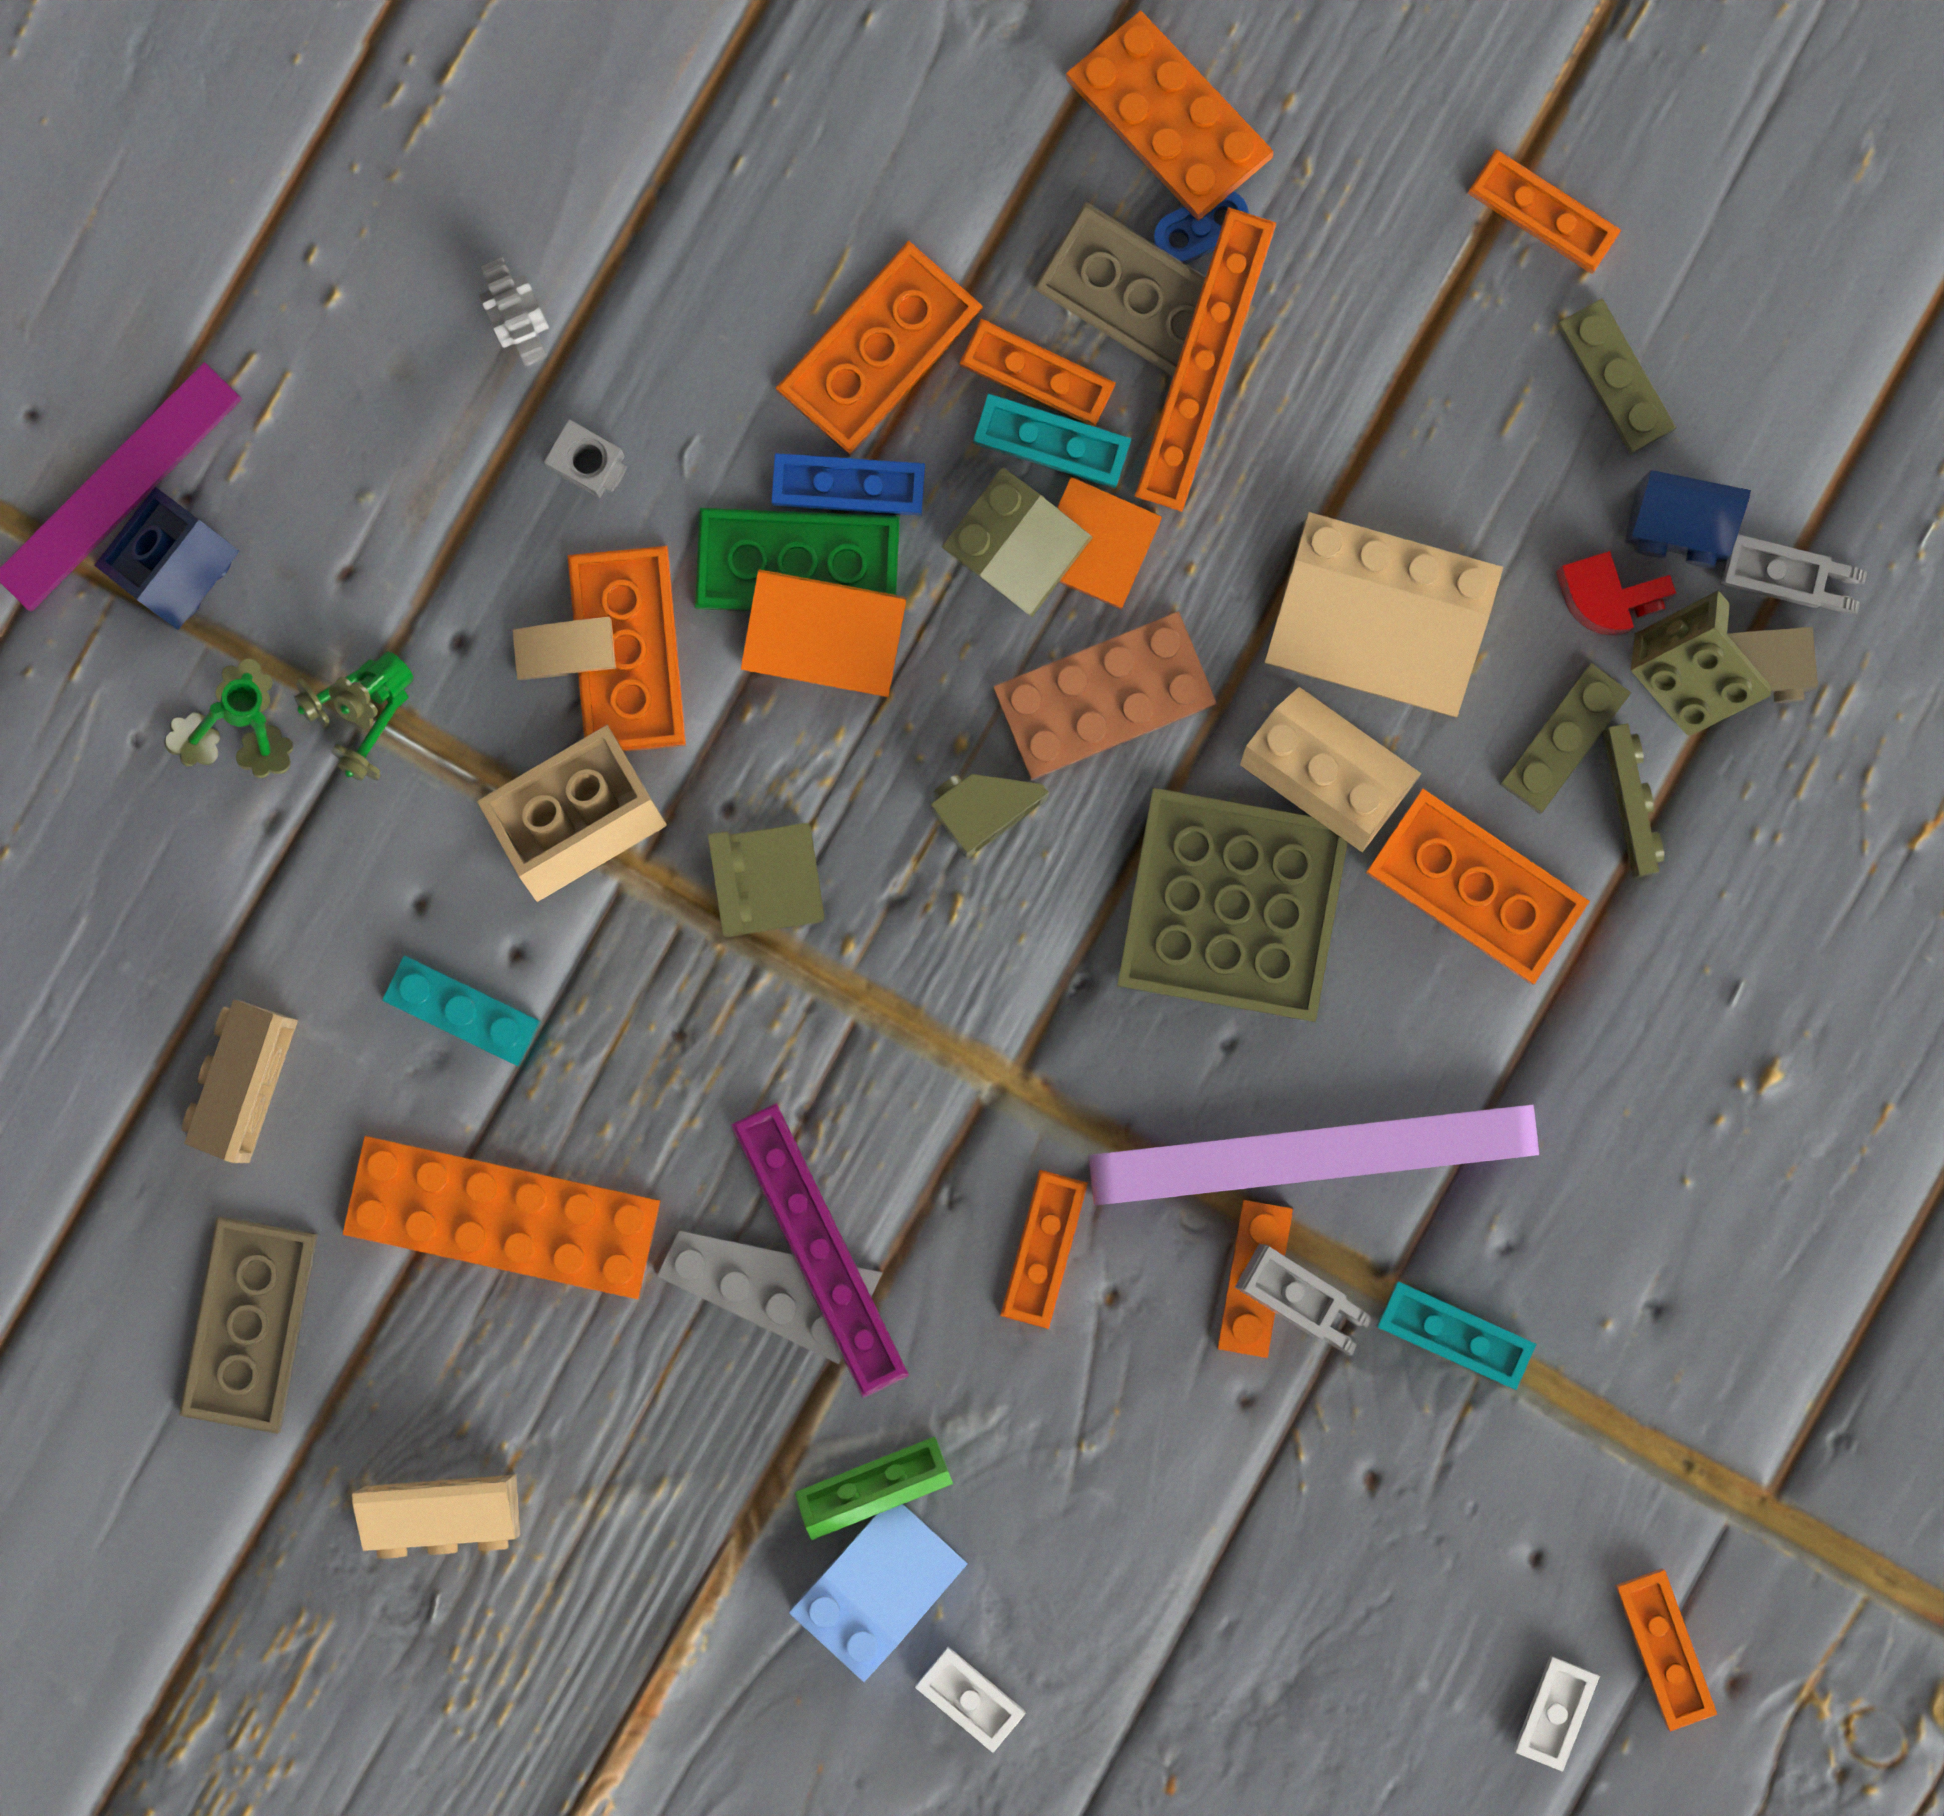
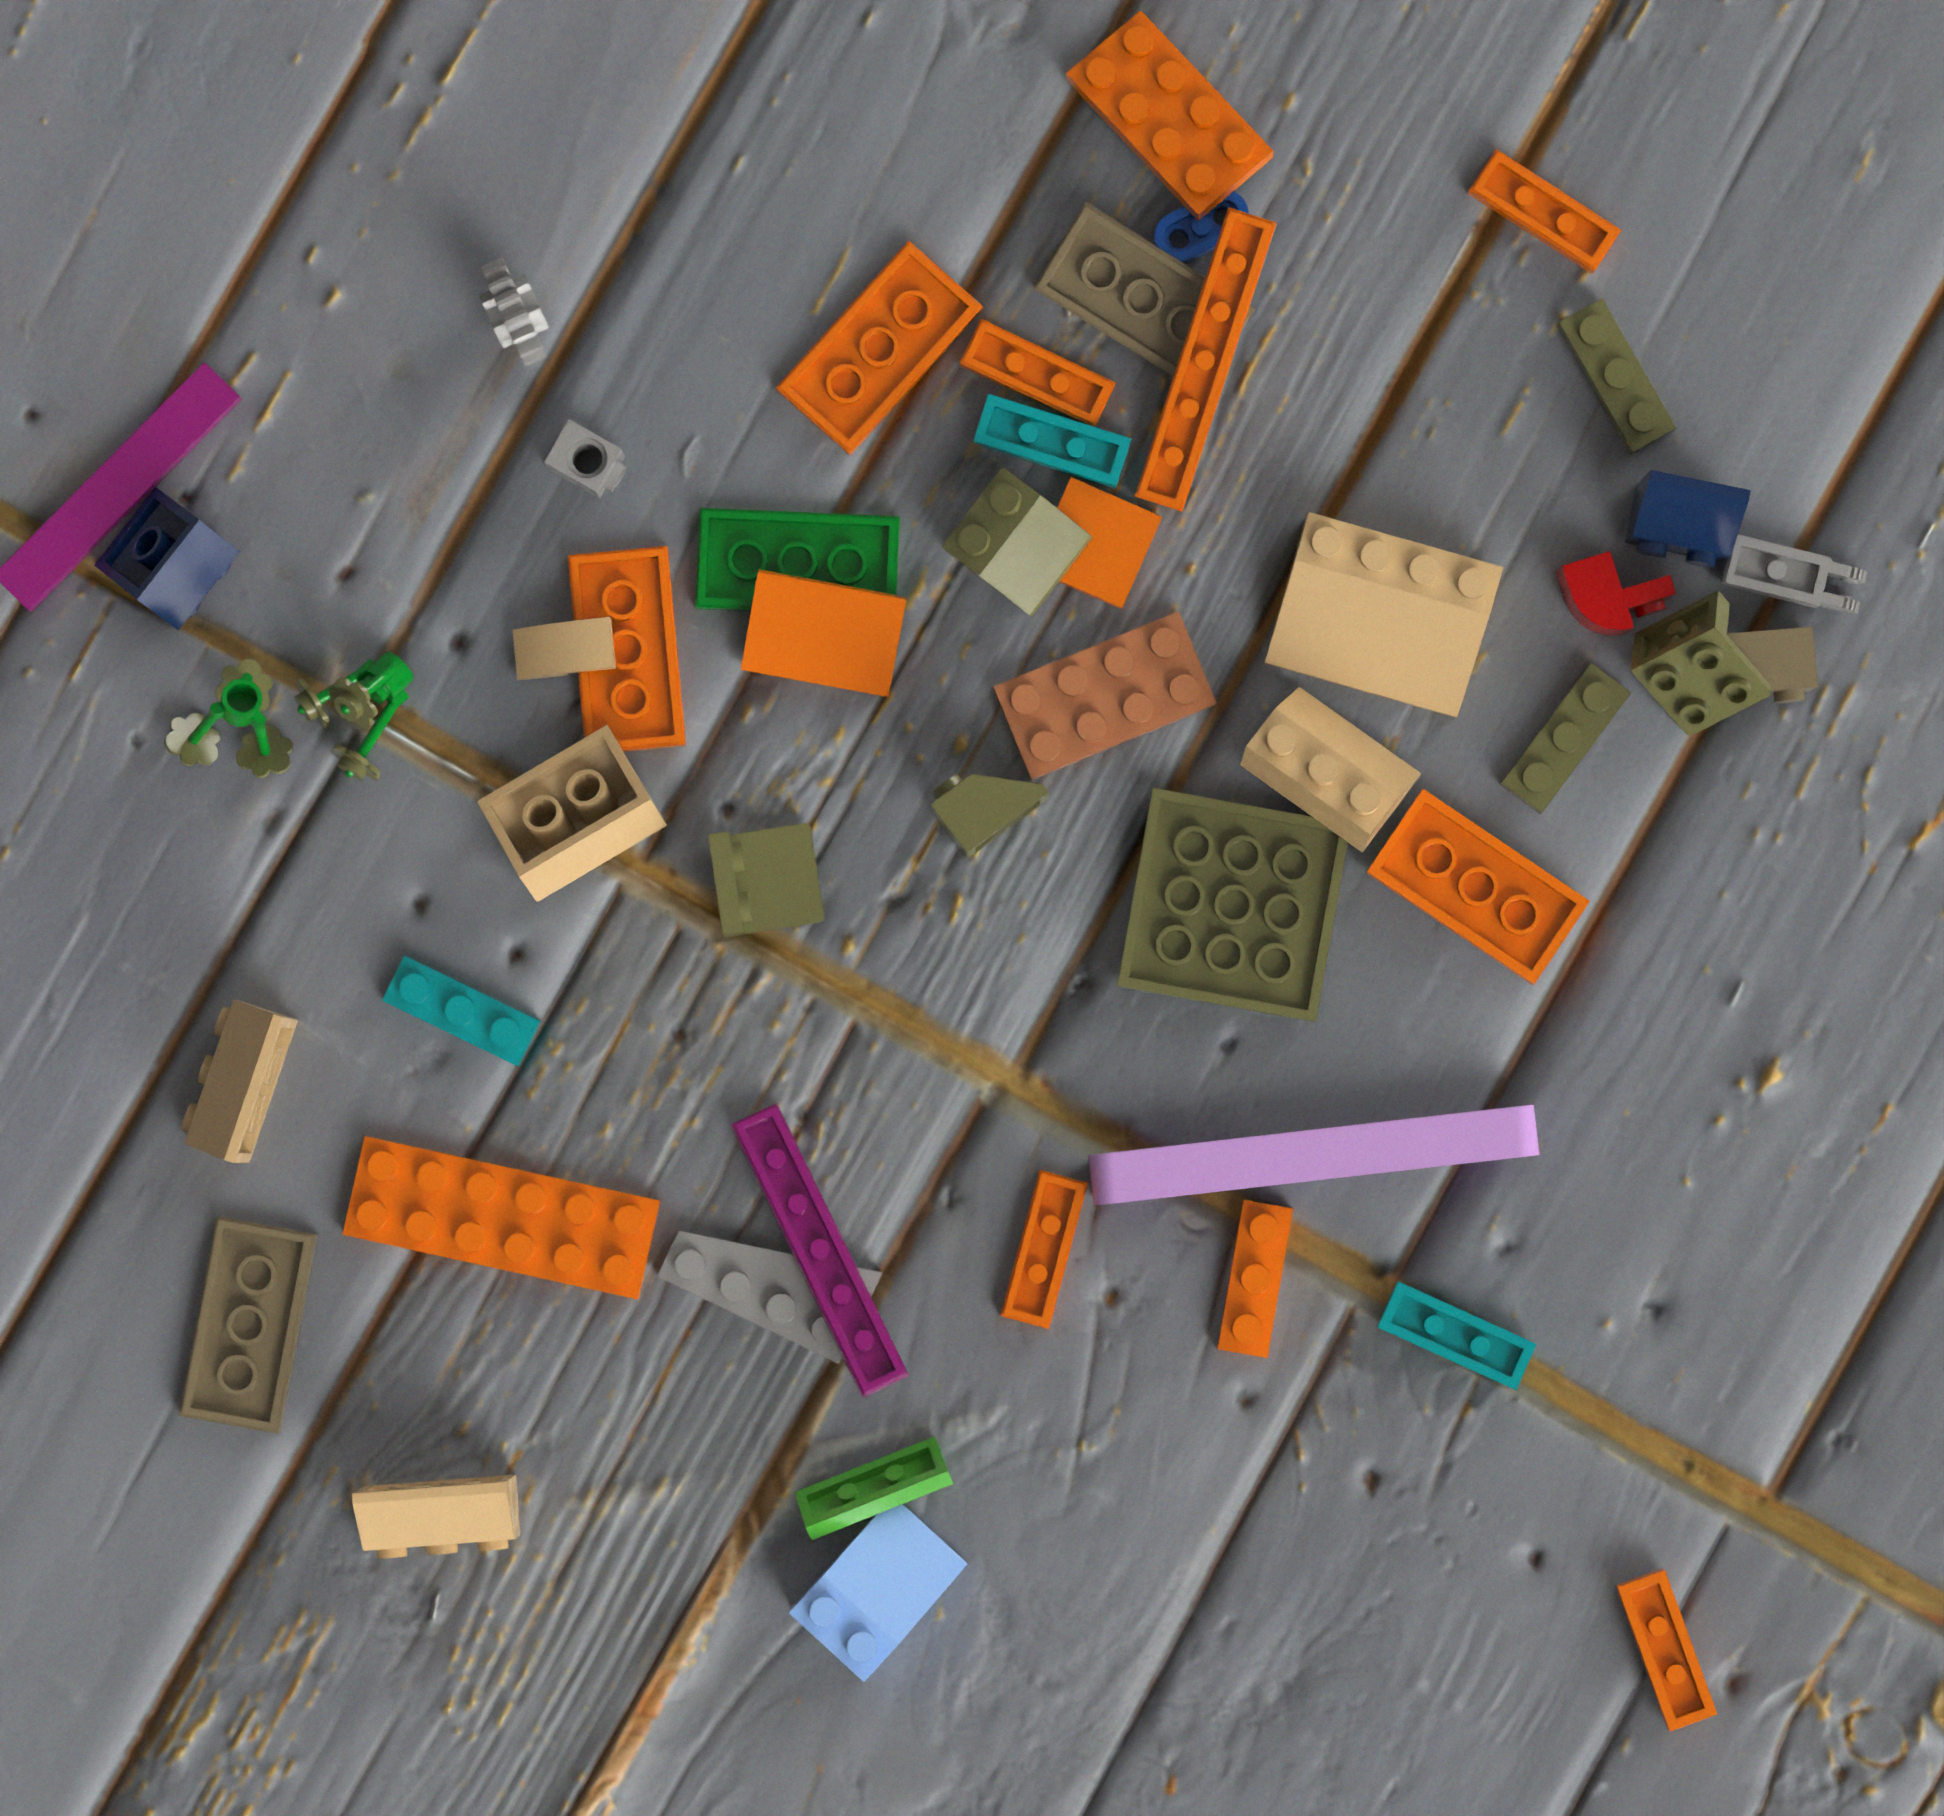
(848, 484): blue plate -> none
(970, 1699): white plate -> none
(1299, 1297): light grey hinge -> none
(1556, 1713): white plate -> none
(1633, 800): olive plate -> none

